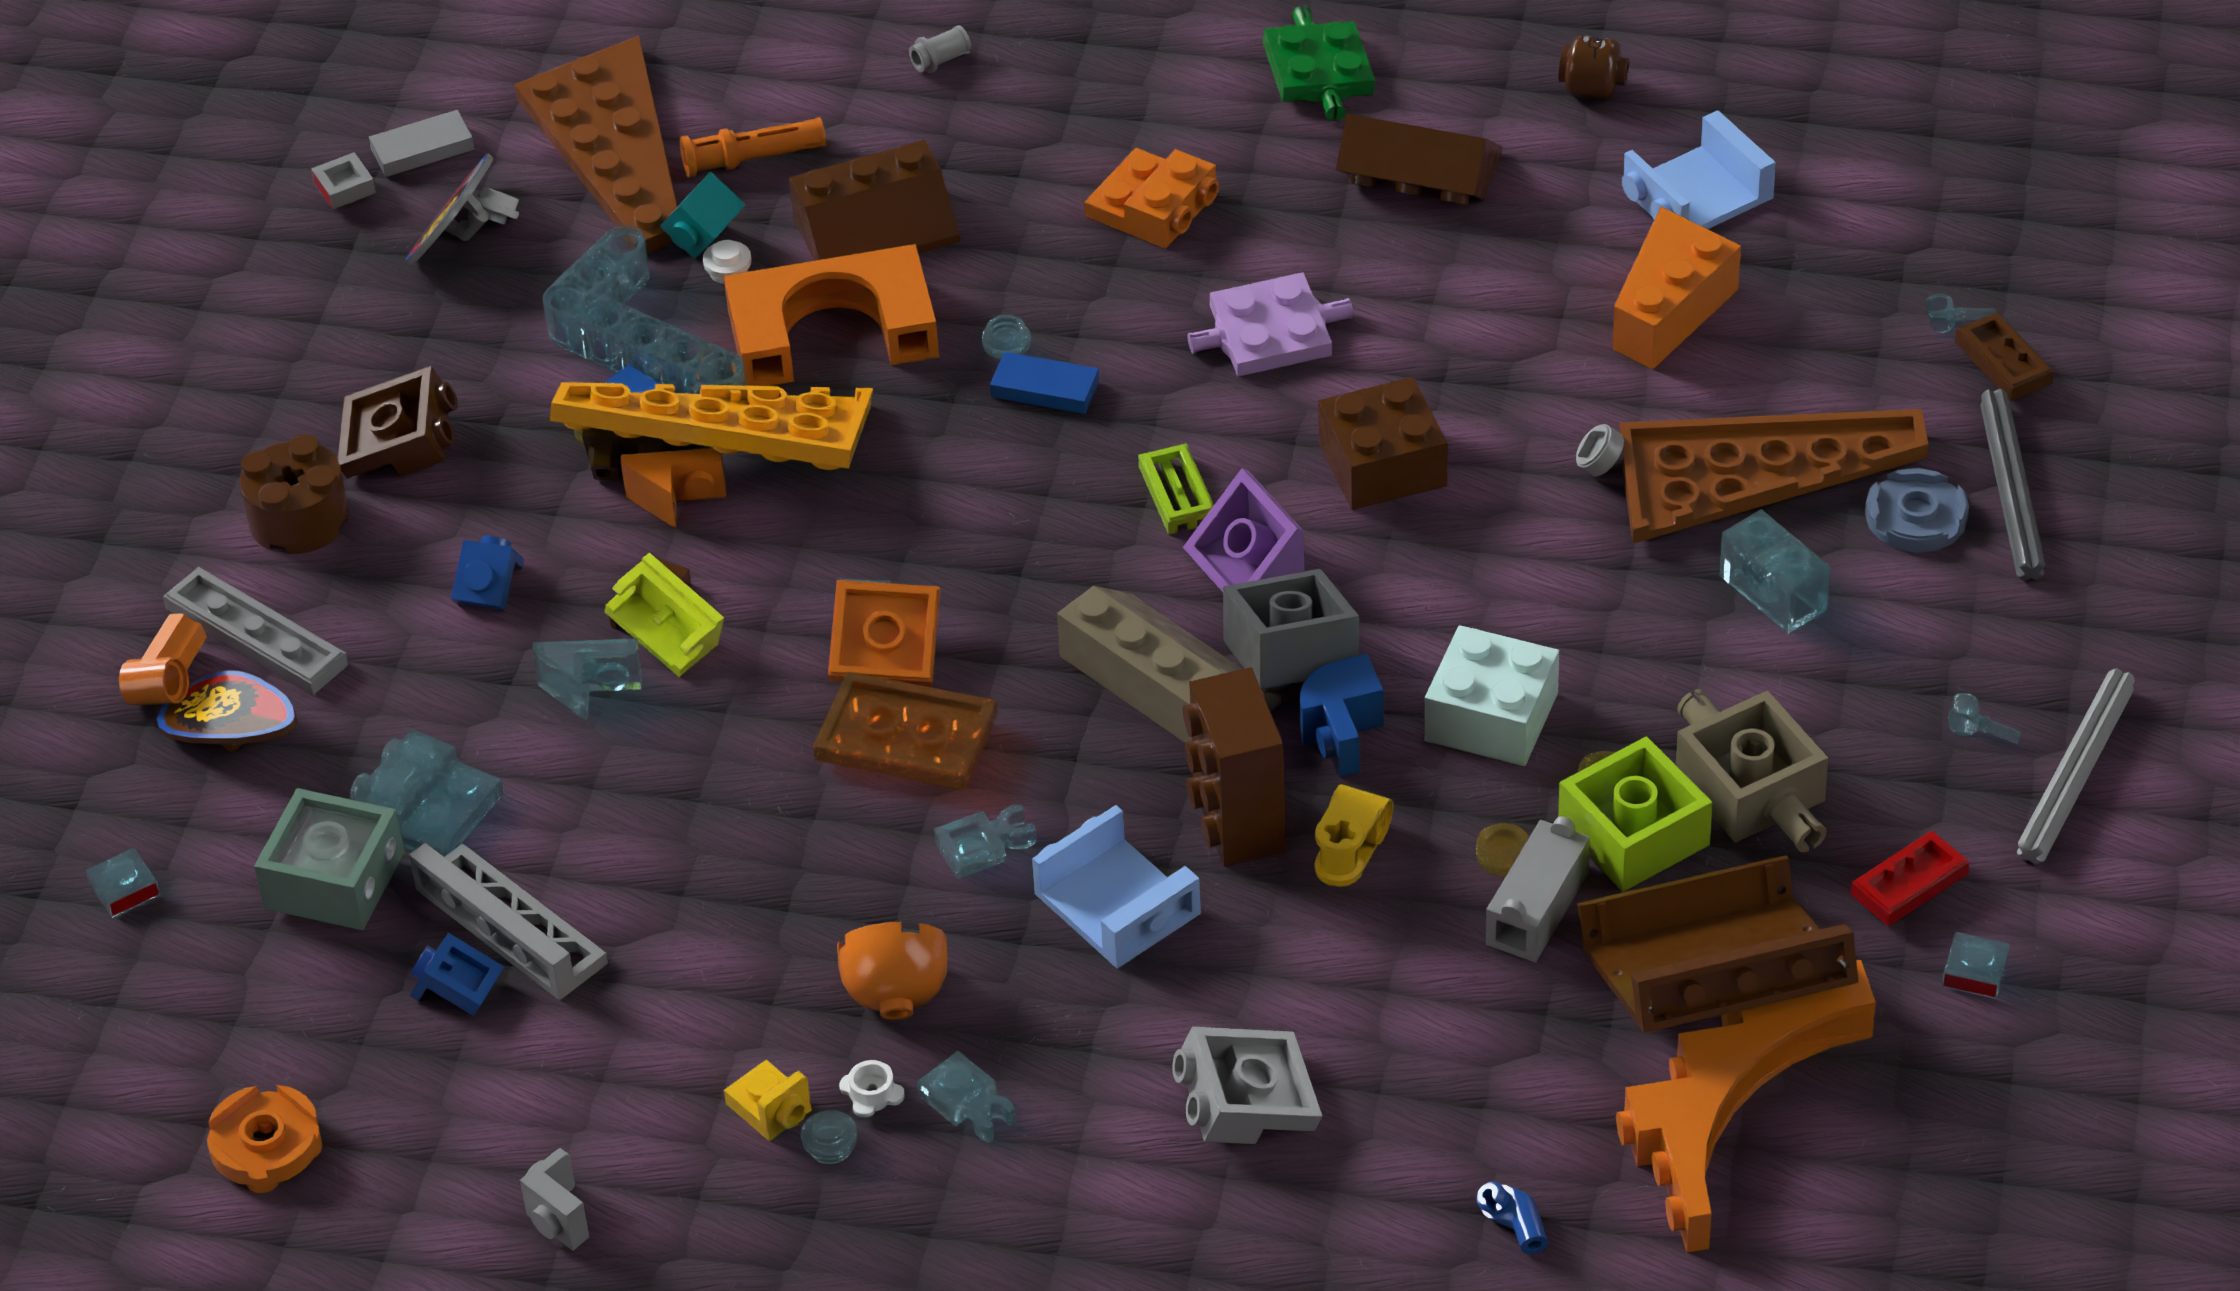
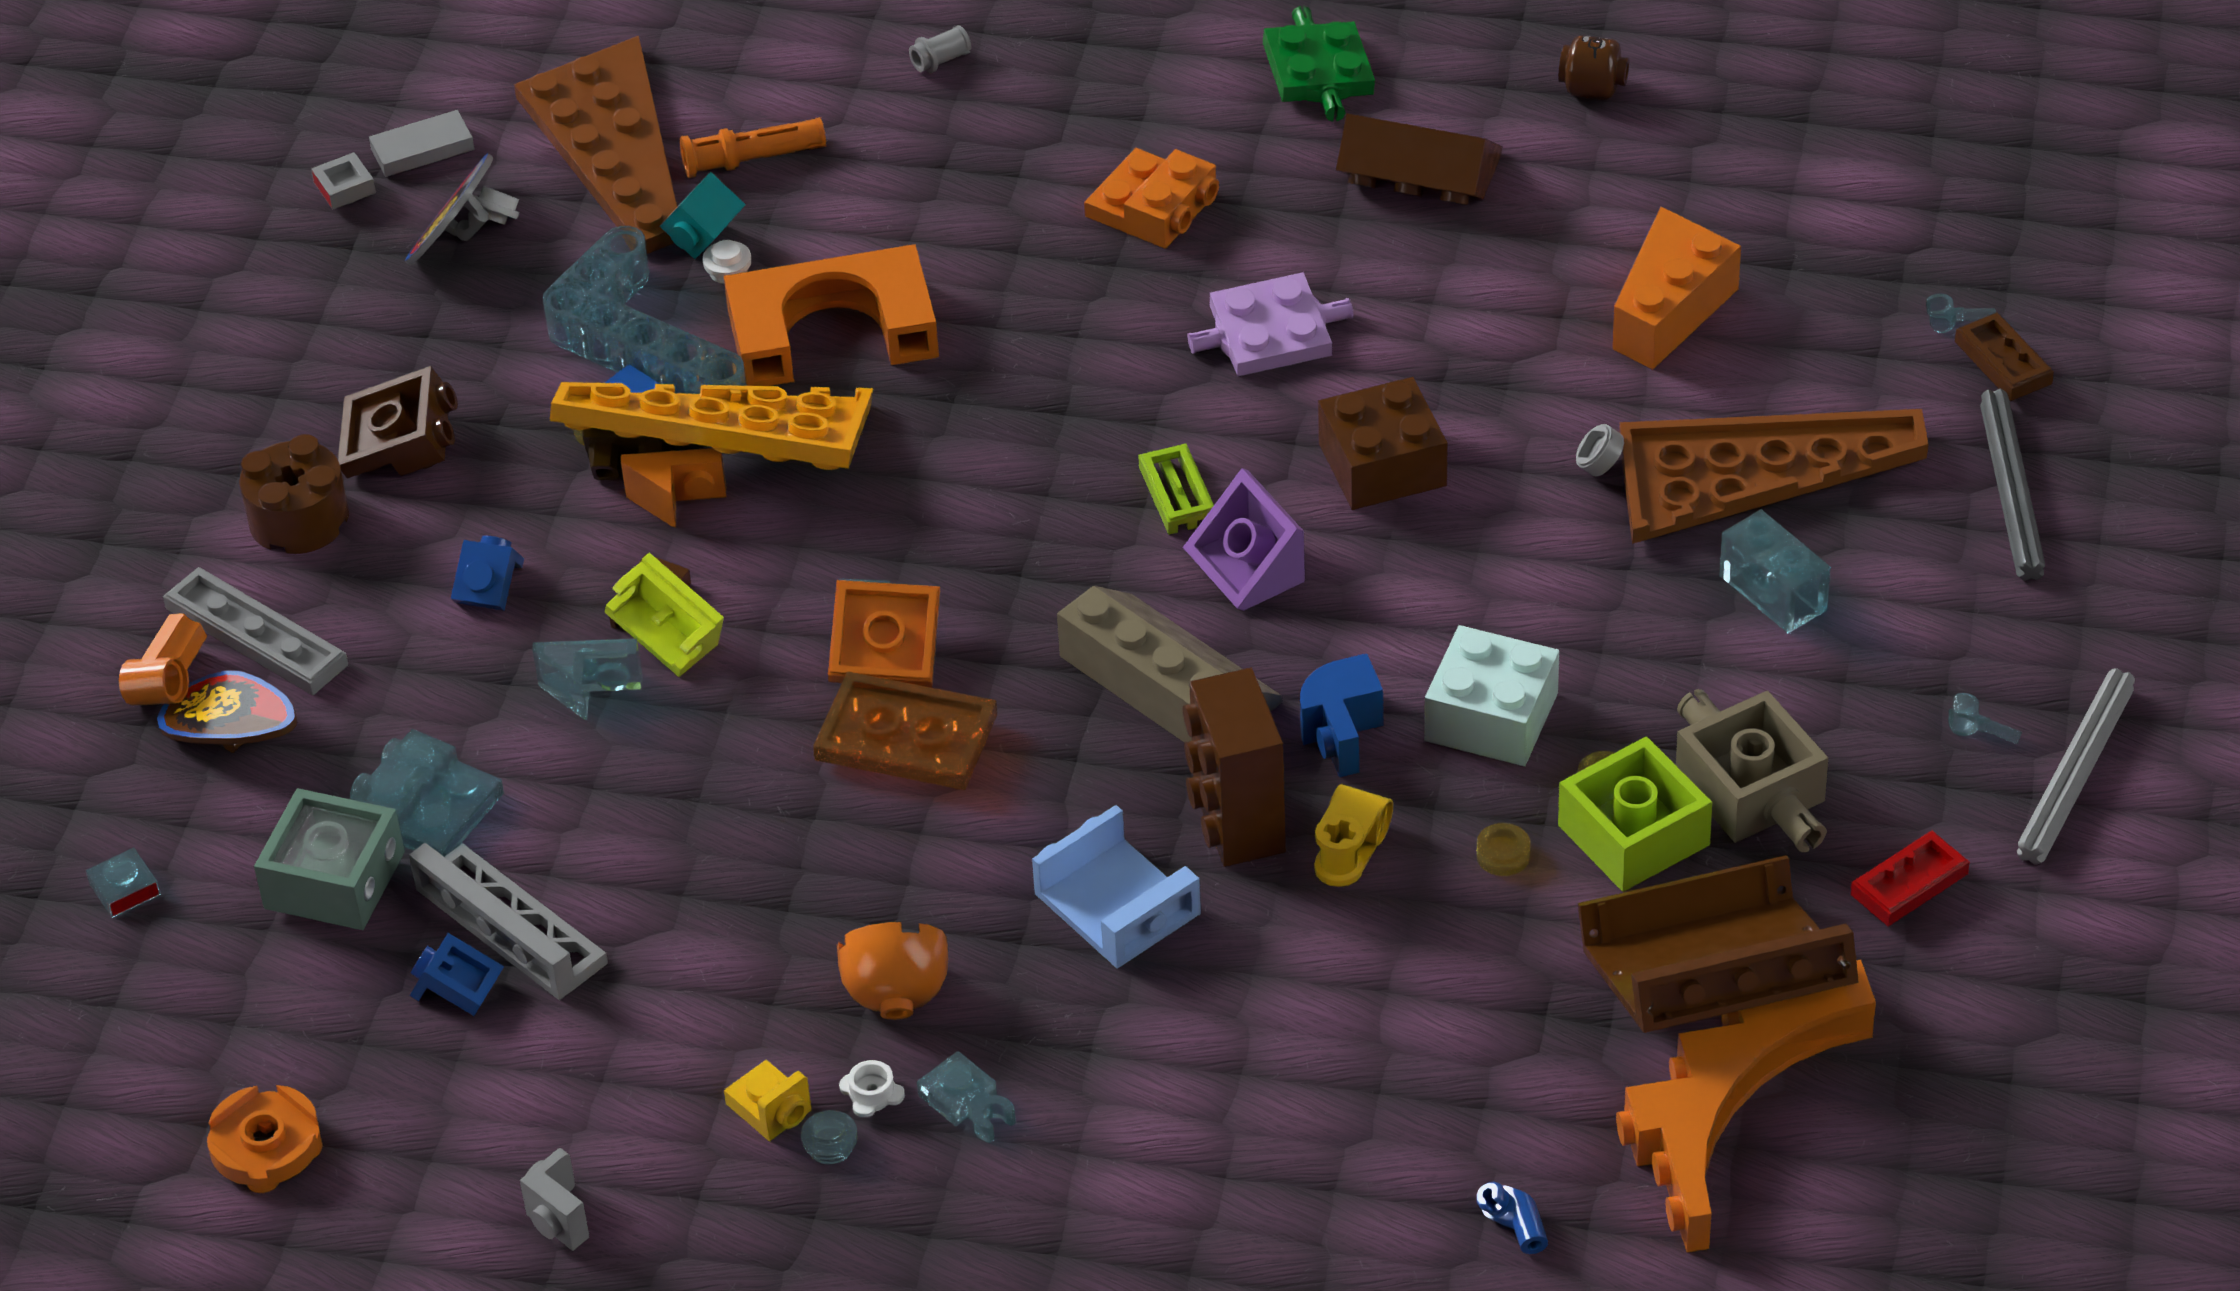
(874, 204): reddish brown slope -> none
(980, 843): clear light blue plate -> none
(1006, 334): clear light blue plate -> none
(1044, 382): blue tile -> none
(1245, 1083): light grey plate -> none
(1288, 626): dark grey brick -> none
(1538, 889): light grey brick -> none
(1707, 183): light blue panel -> none
(1917, 510): sand blue tile -> none
(1976, 965): clear light blue plate -> none

